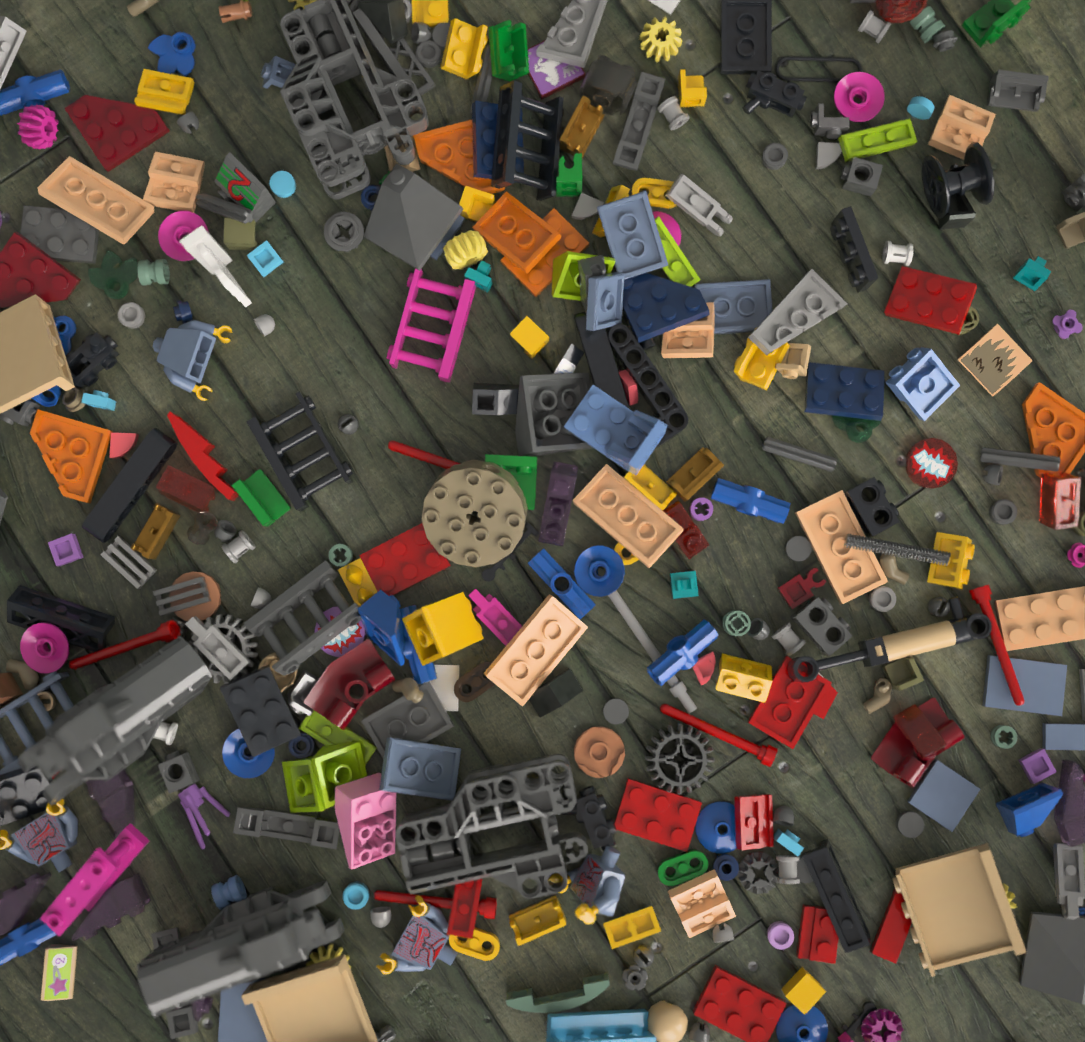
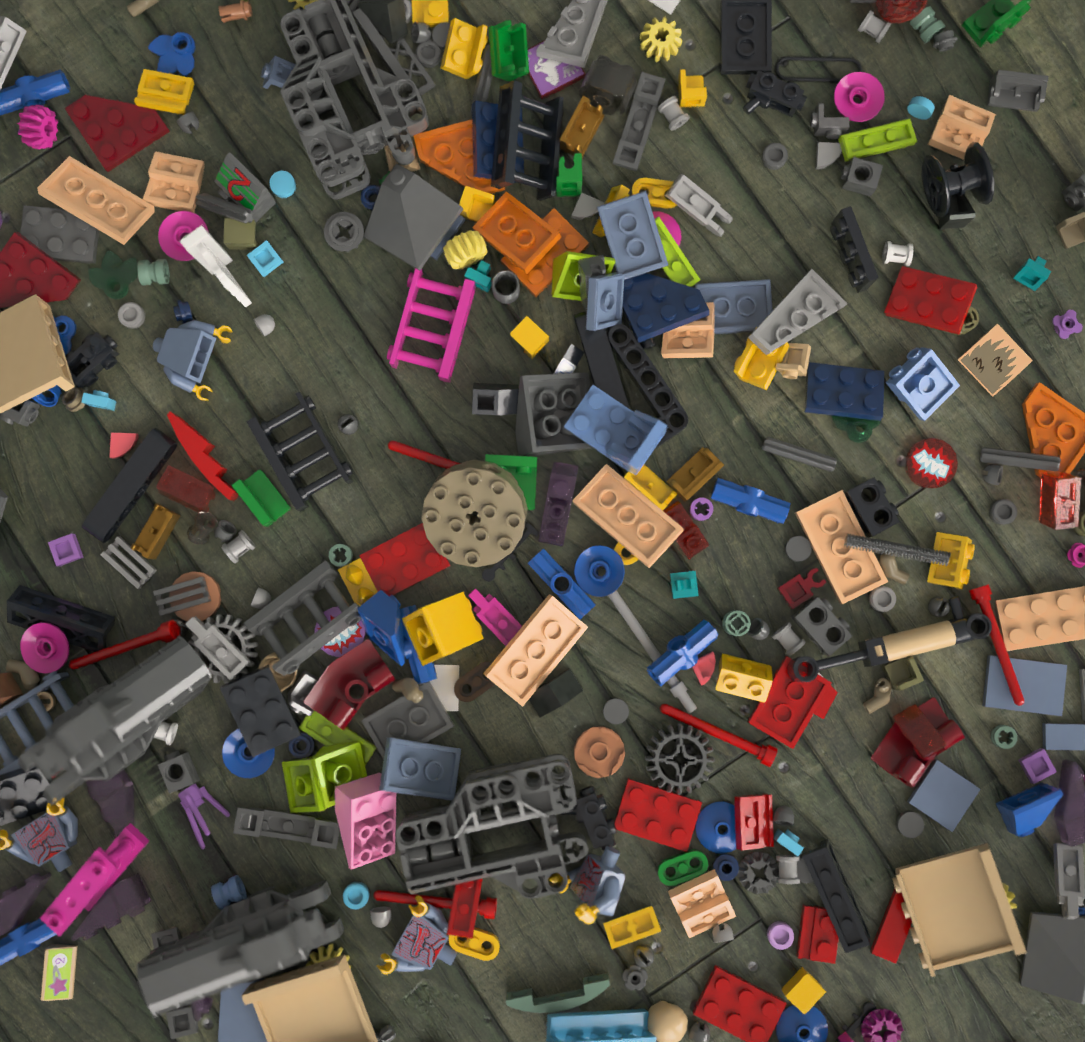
(71, 452): orange plate -> none
(505, 275): none -> dark grey piece
(537, 920): yellow hinge -> none
(629, 386): coral tile -> none

